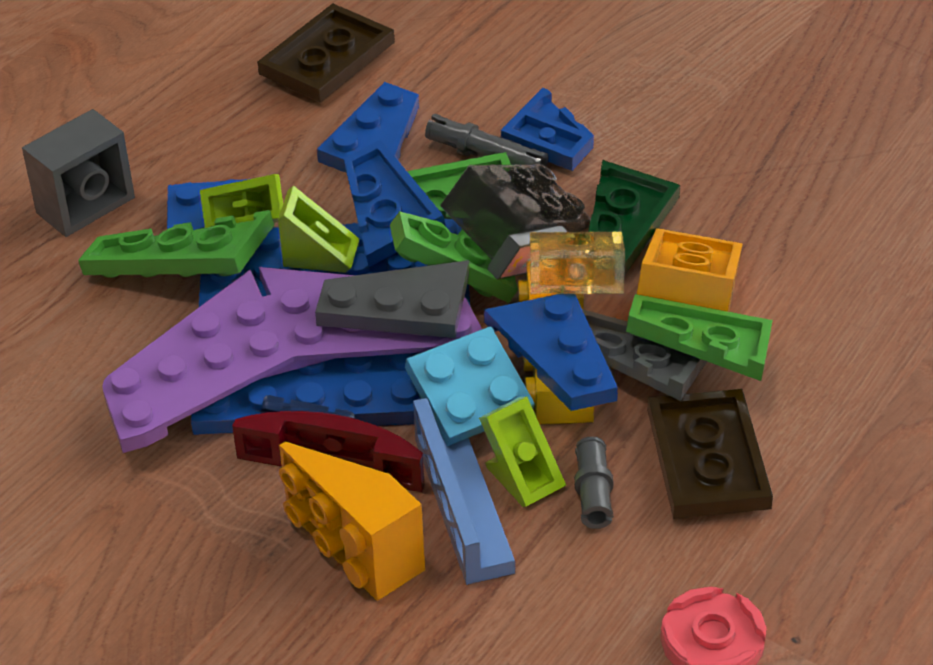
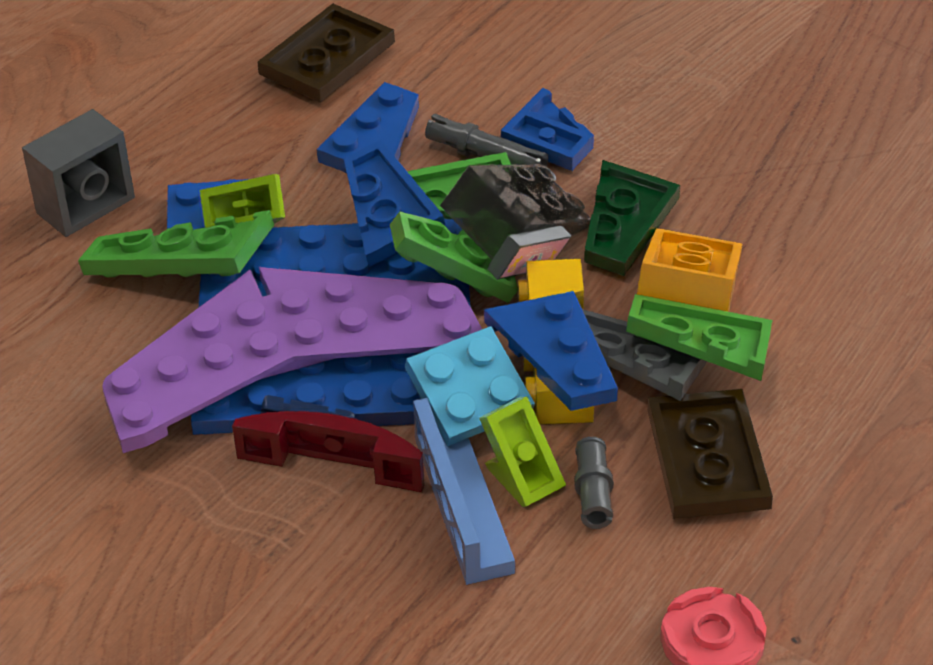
(313, 237): lime slope -> none
(355, 517): light orange slope -> none
(397, 301): dark grey wing -> none
(576, 263): clear yellow brick -> none

